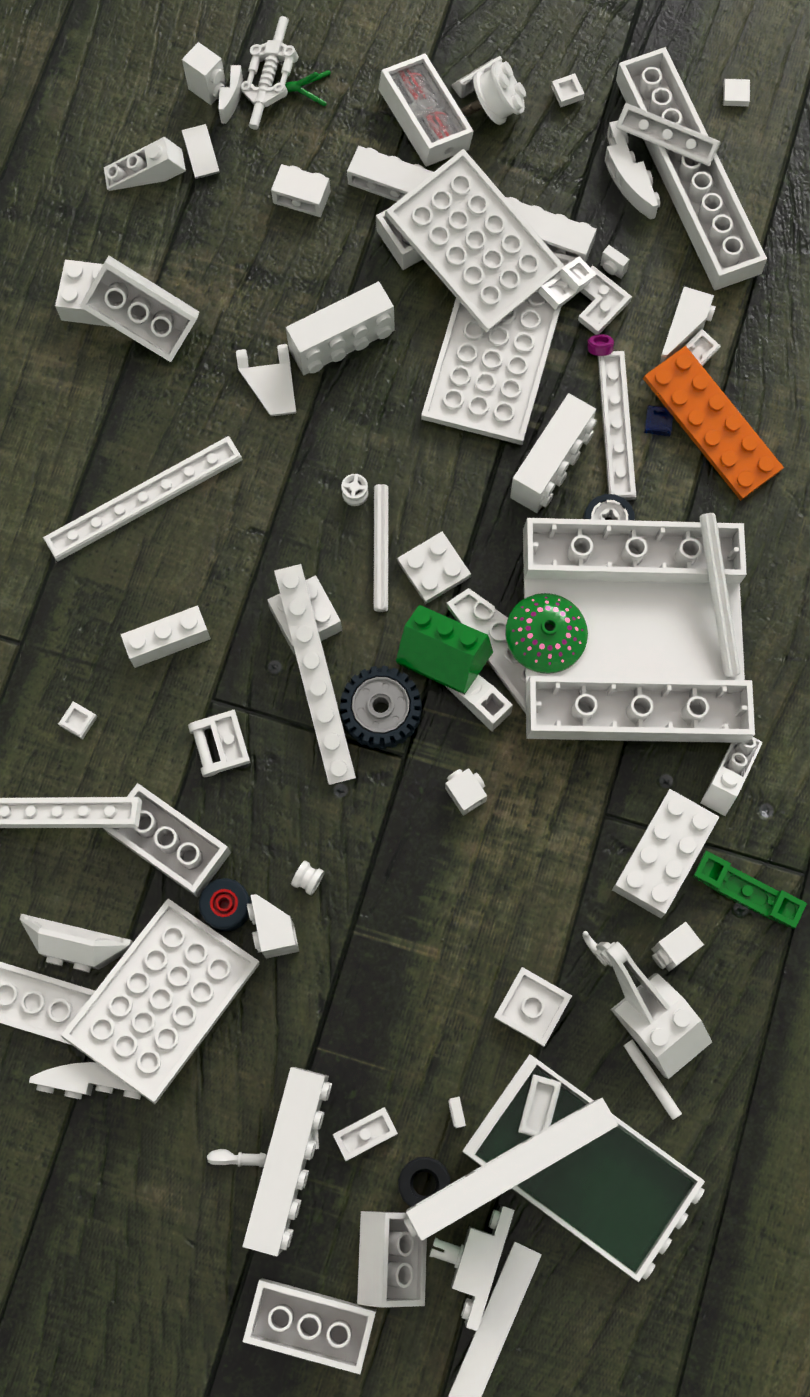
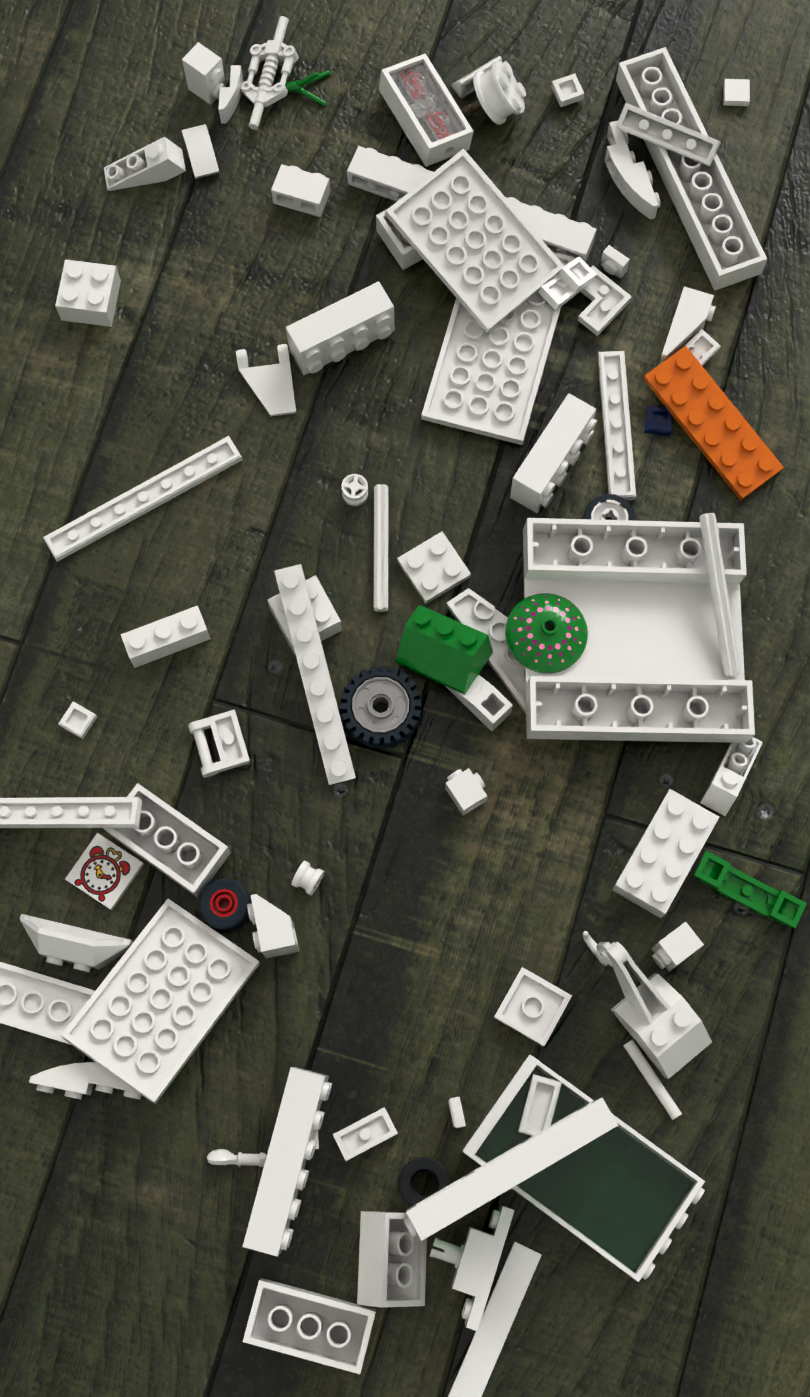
(104, 871): none -> white tile
(139, 309): white slope -> none
(600, 345): magenta tile -> none

